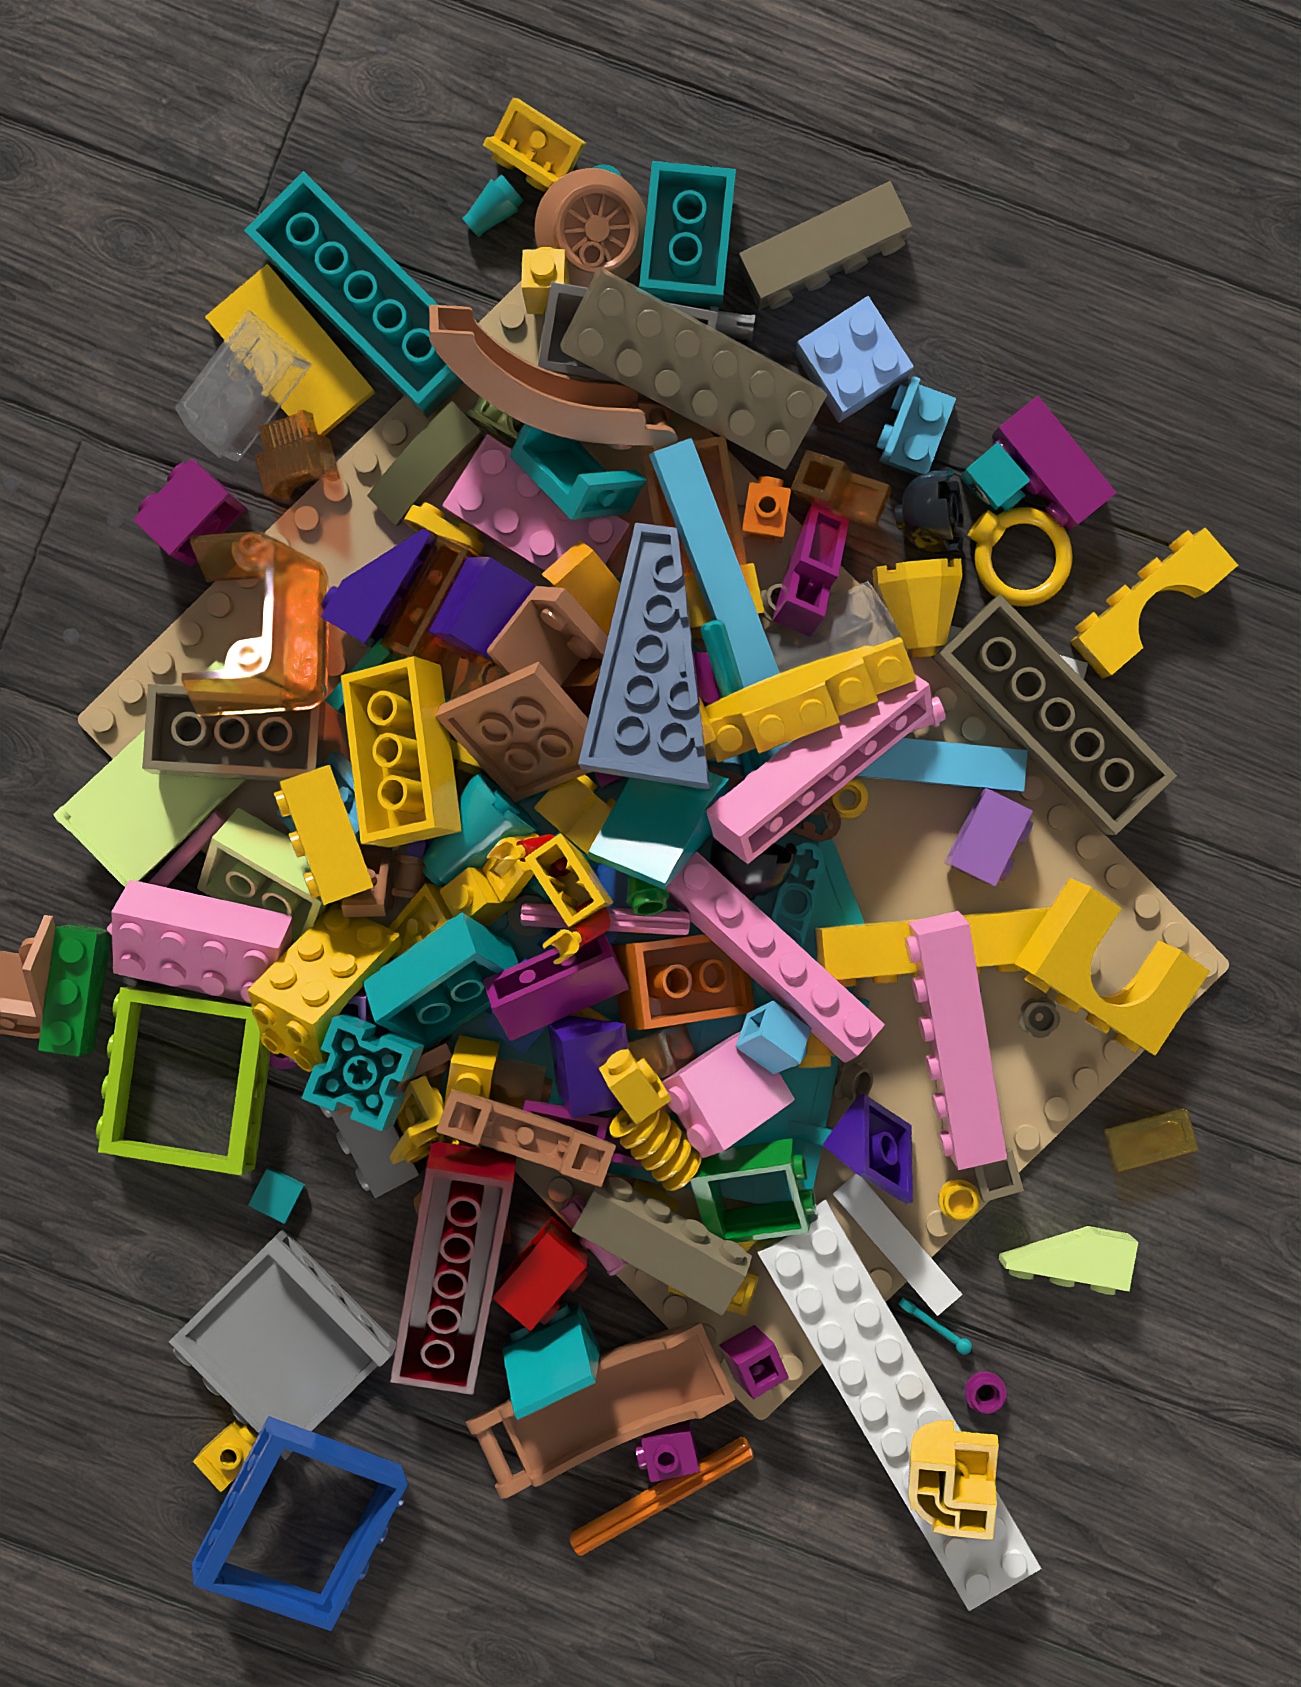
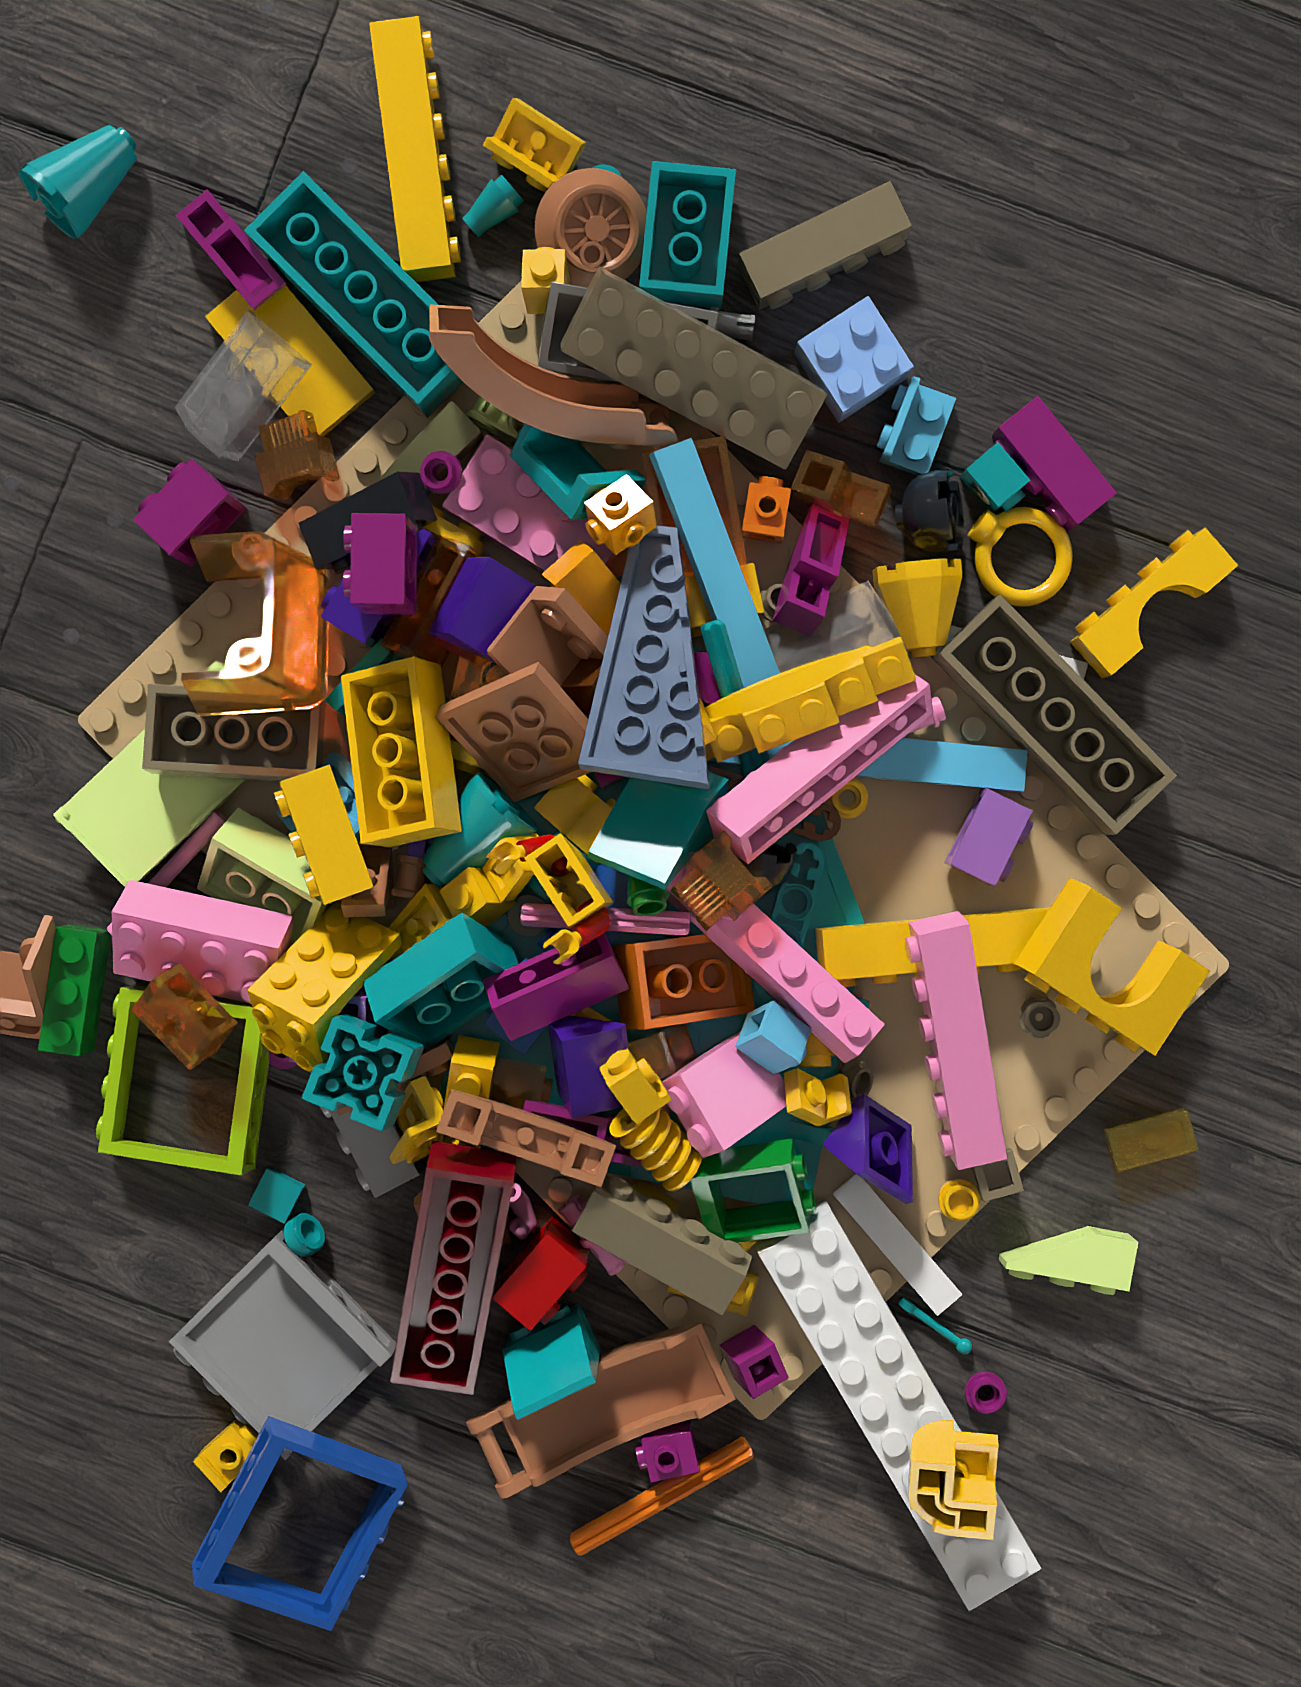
(80, 177): none -> teal cone
(184, 1016): none -> clear orange brick
(230, 249): none -> magenta slope
(304, 1235): none -> teal tile
(381, 563): none -> magenta brick
(393, 495): none -> black brick
(413, 148): none -> yellow brick
(429, 470): none -> magenta plate
(525, 1220): none -> bright pink arm
(620, 515): none -> light orange brick
(718, 884): none -> clear orange piece
(817, 1099): none -> yellow bracket

